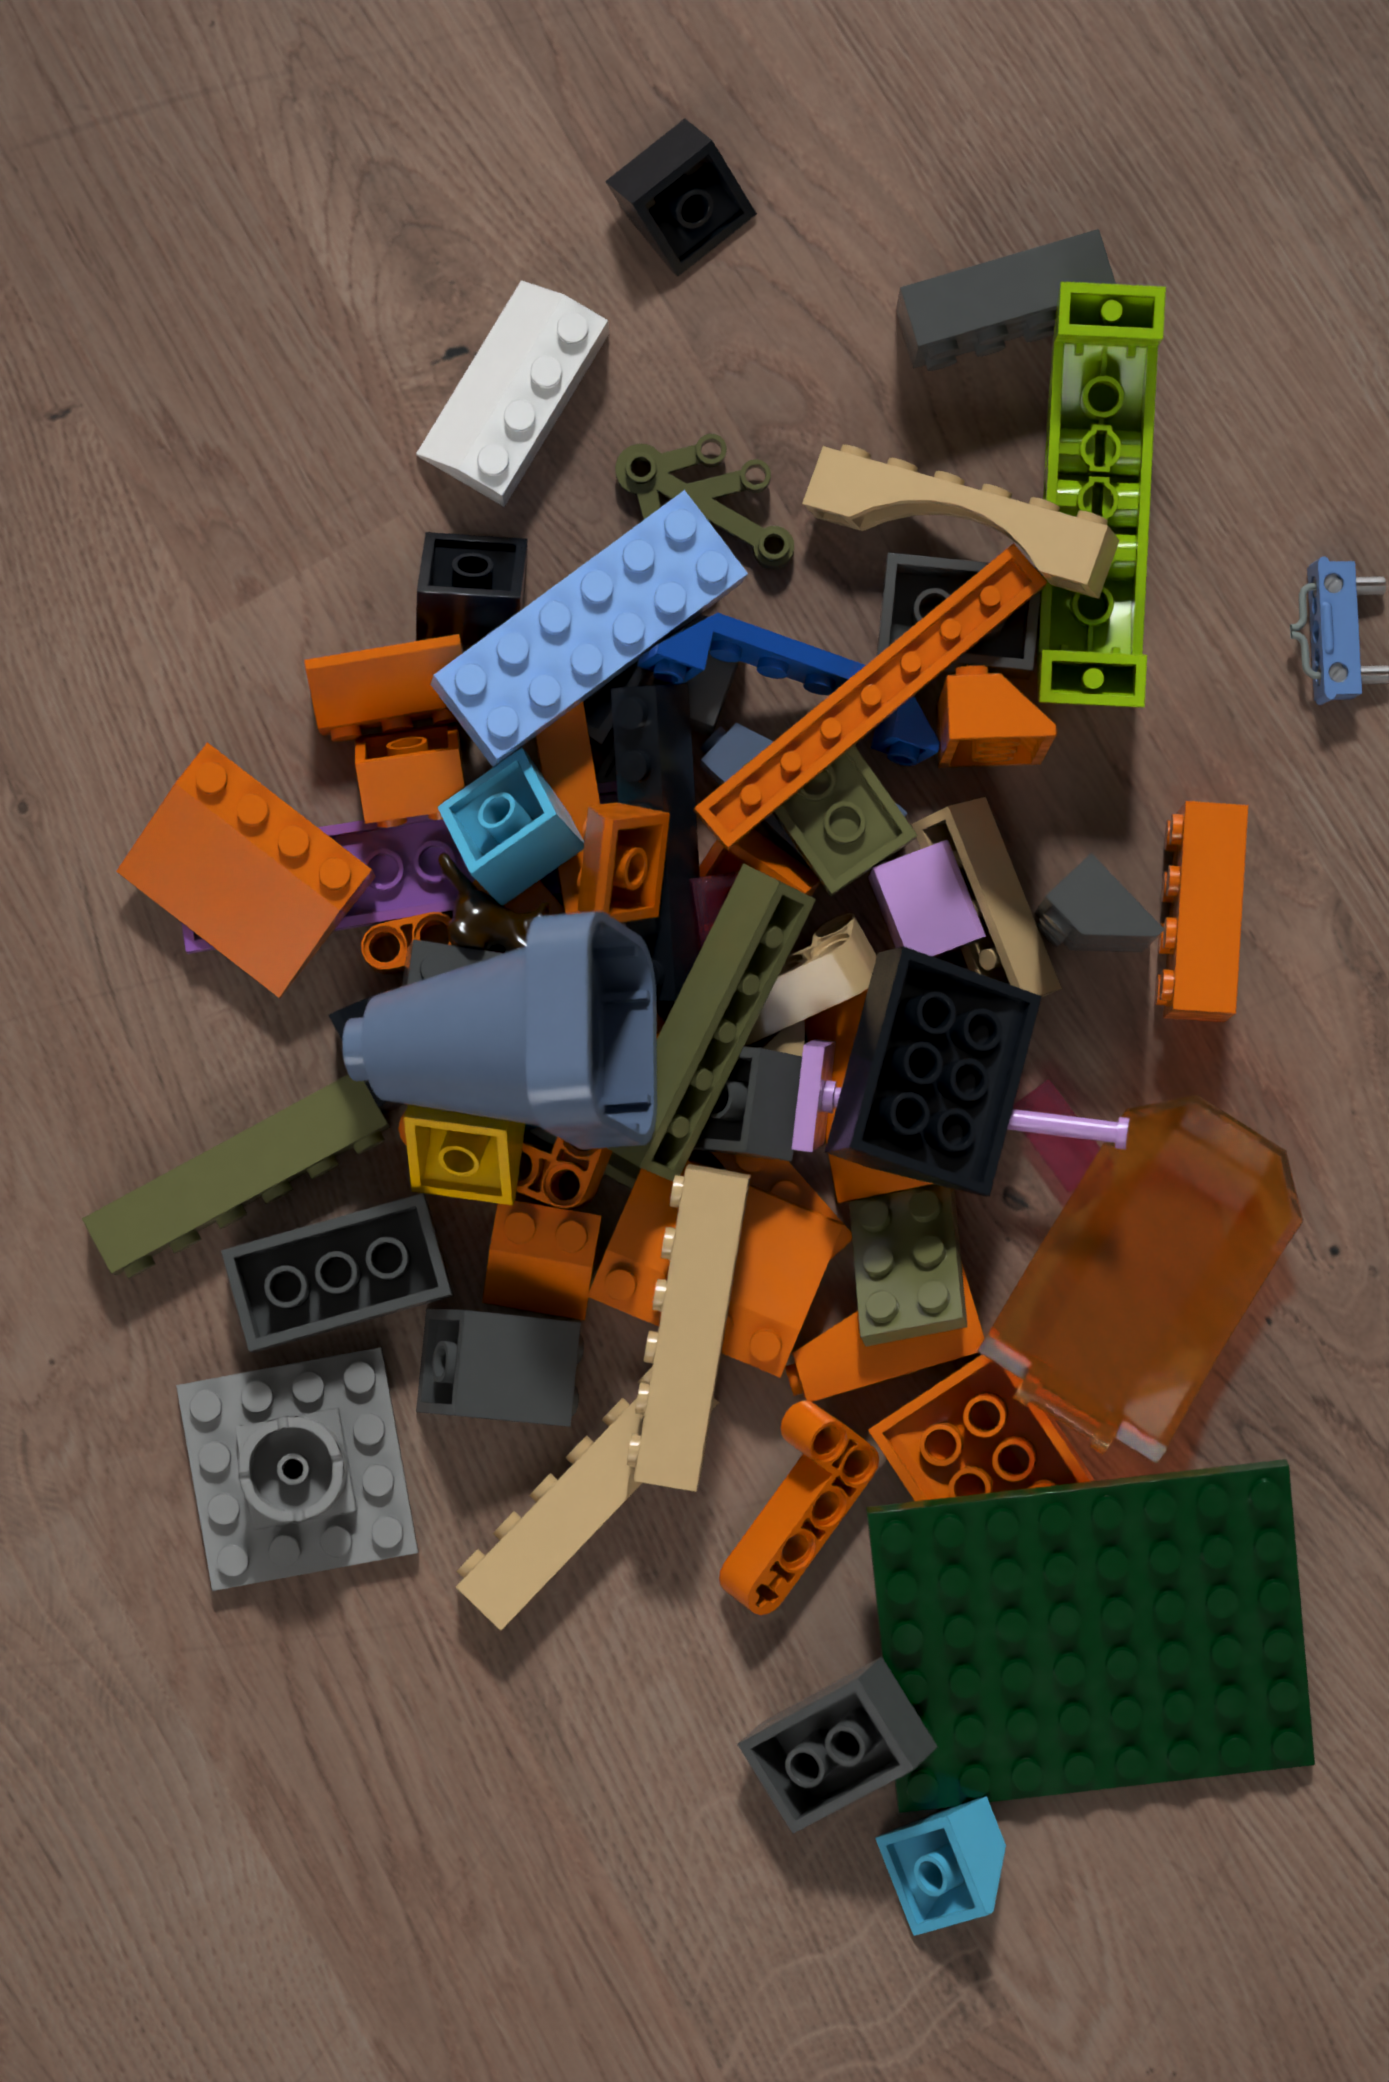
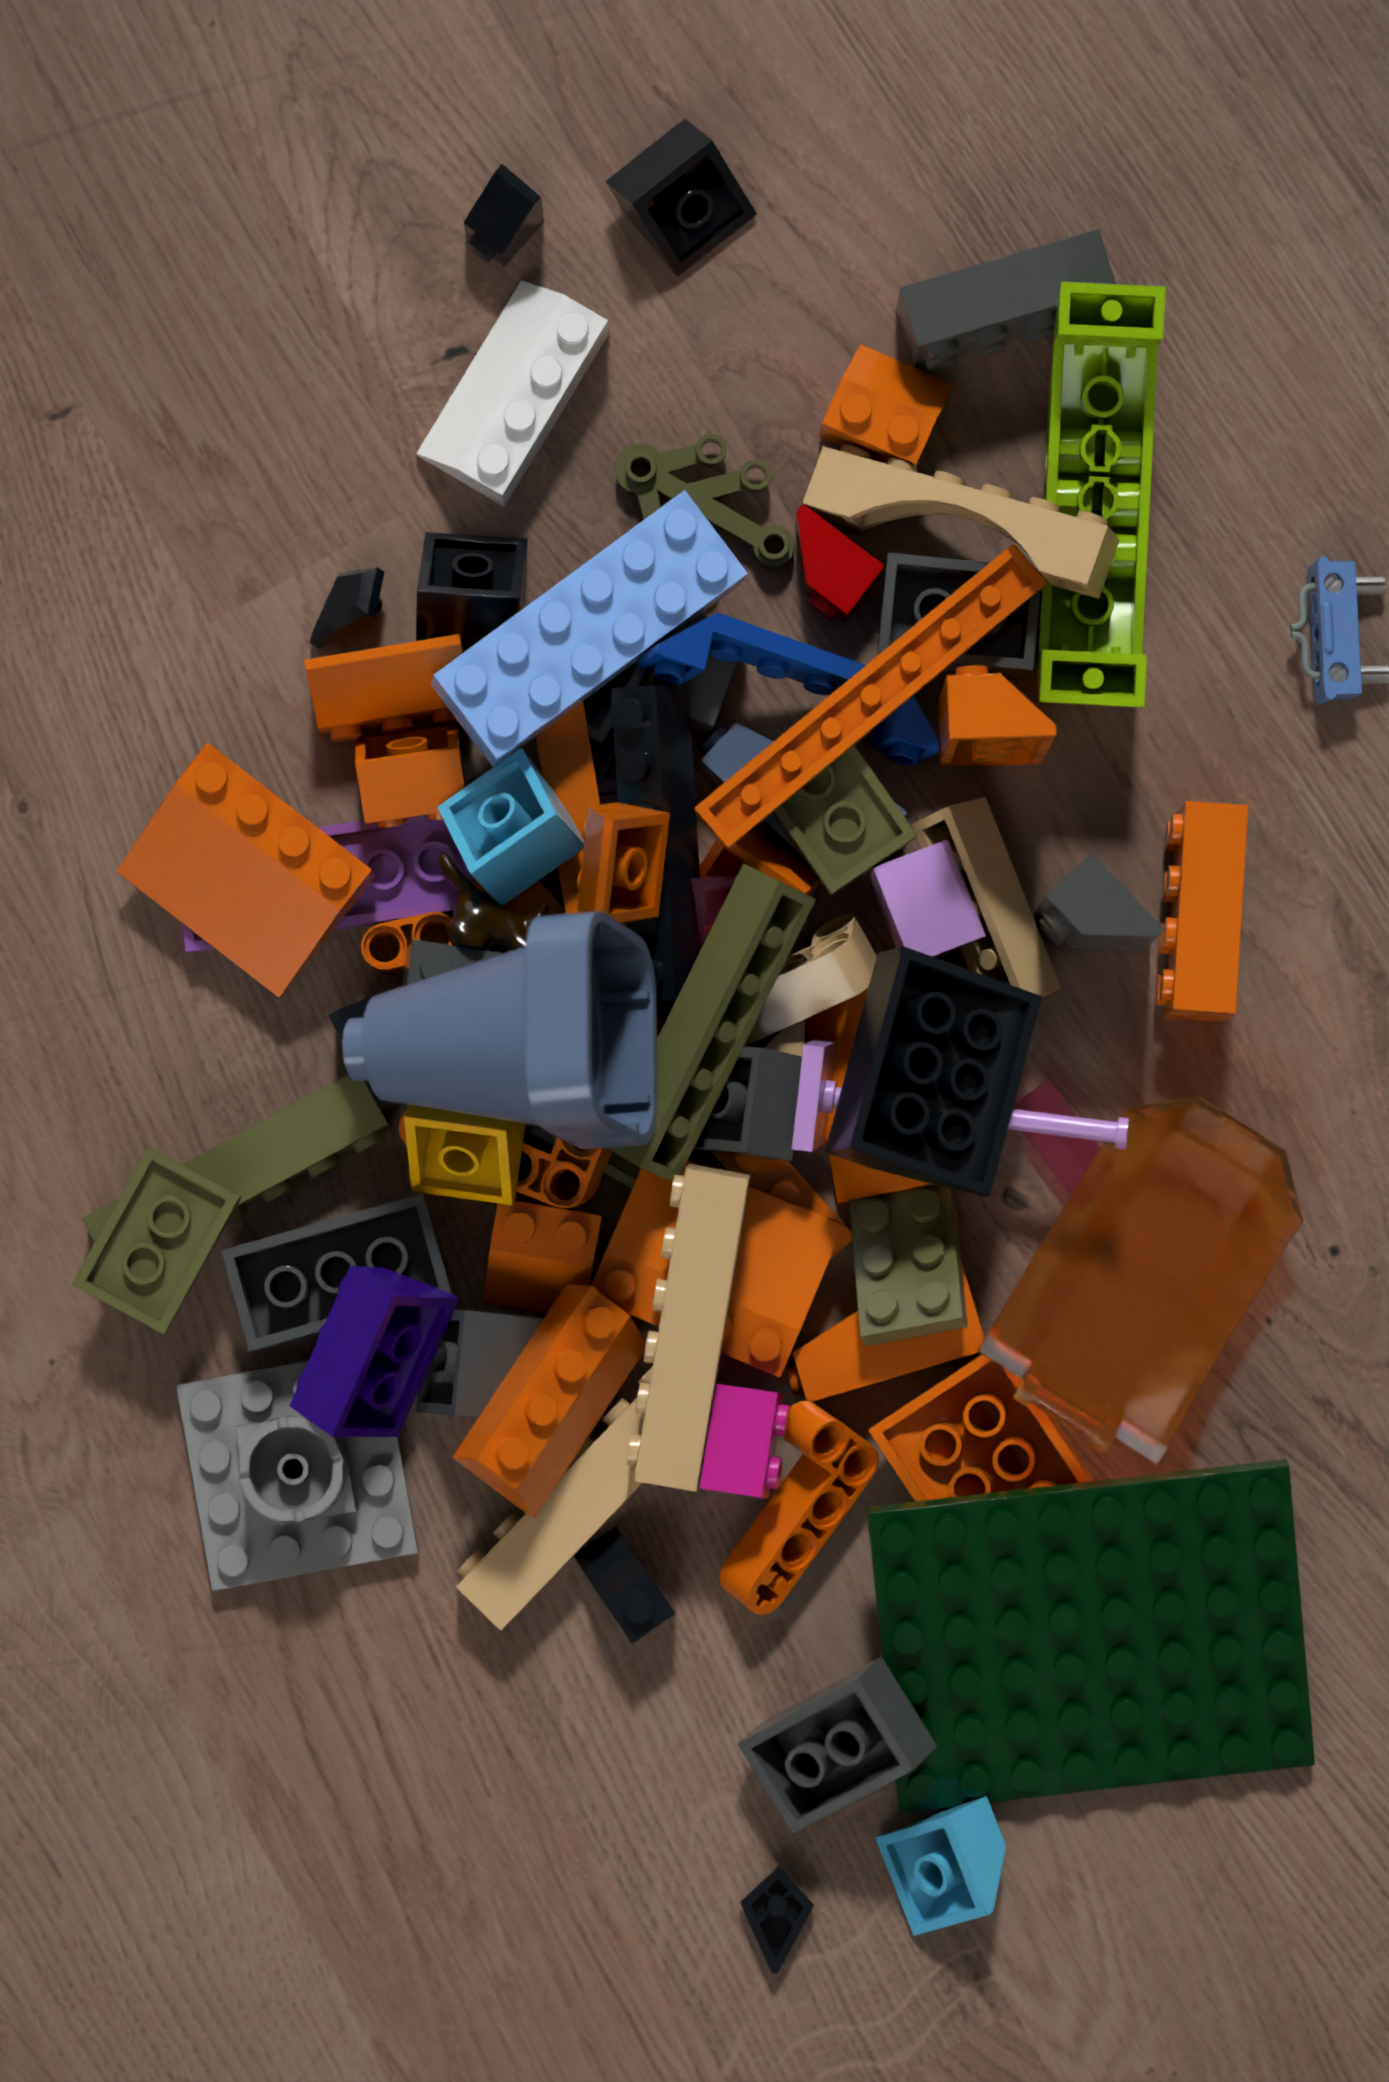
(156, 1240): none -> olive plate
(349, 605): none -> black piece
(372, 1353): none -> dark purple slope
(503, 217): none -> black slope
(552, 1397): none -> orange slope
(624, 1585): none -> black slope
(744, 1441): none -> dark pink slope
(776, 1915): none -> black piece
(833, 567): none -> red slope
(885, 408): none -> orange slope

